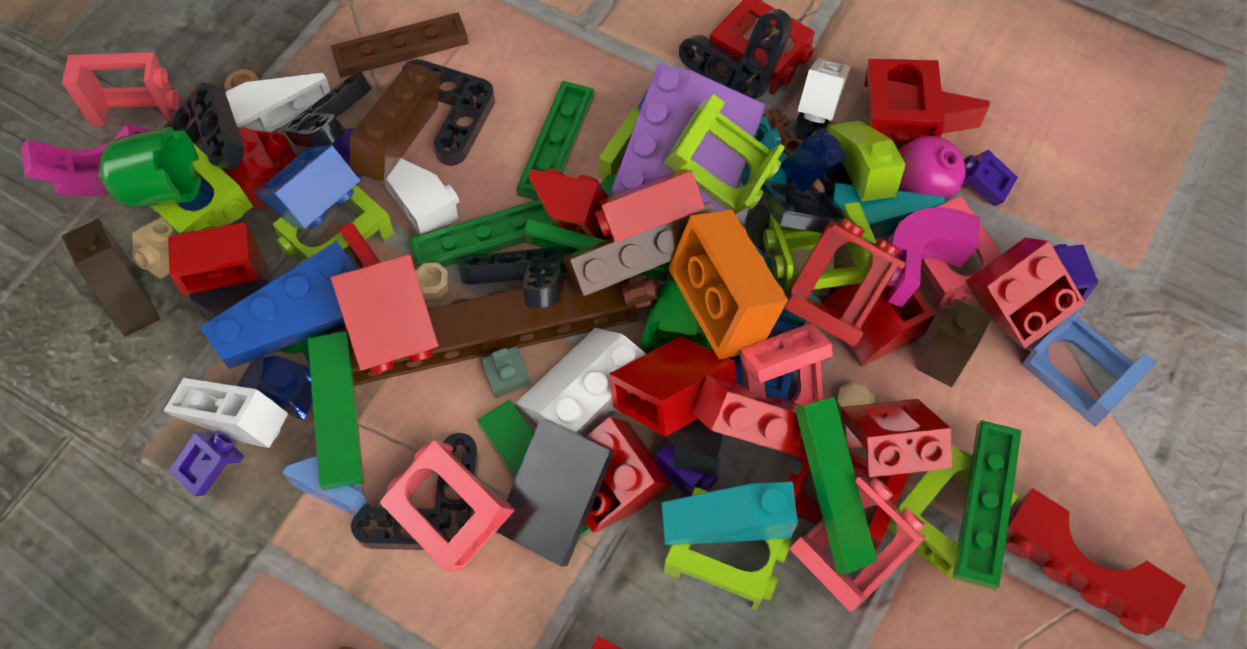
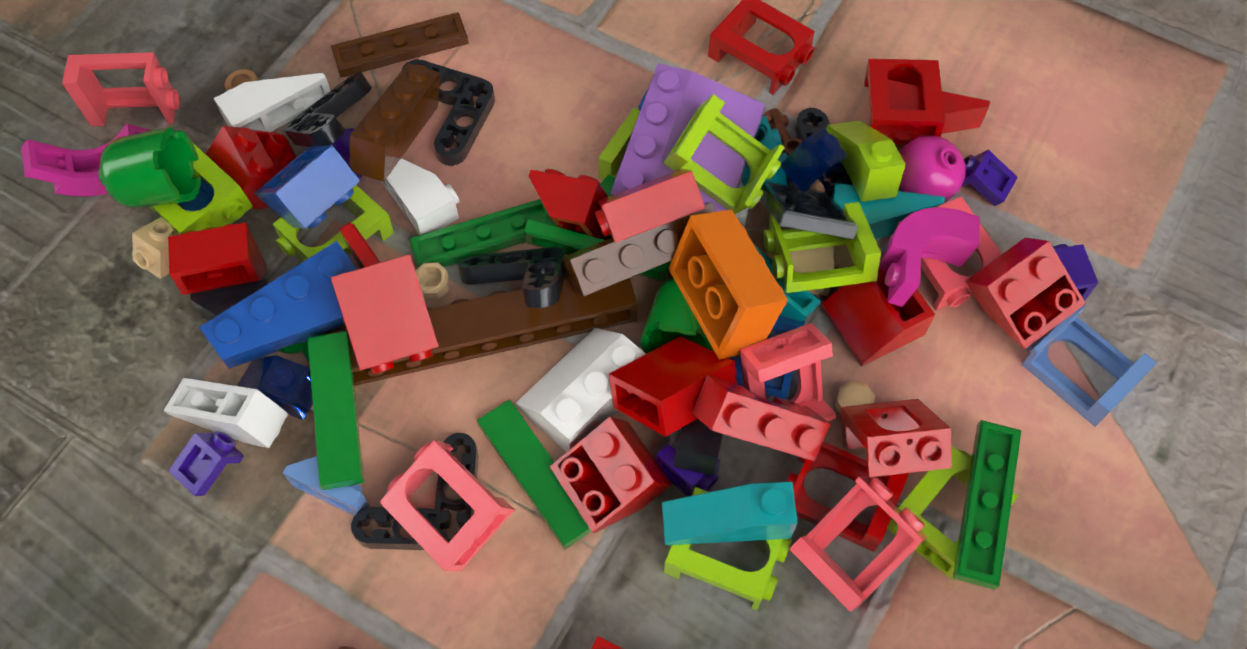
(111, 276): dark brown slope -> none
(210, 117): black beam -> none
(505, 371): sand green tile -> none
(555, 491): tile -> none
(557, 134): green tile -> none
(640, 292): copper bar -> none
(741, 69): black beam -> none
(757, 224): dark grey arm -> none
(823, 90): white slope -> none
(836, 485): green tile -> none
(882, 268): red panel -> none
(954, 342): dark brown slope -> none
(1137, 596): red arch -> none

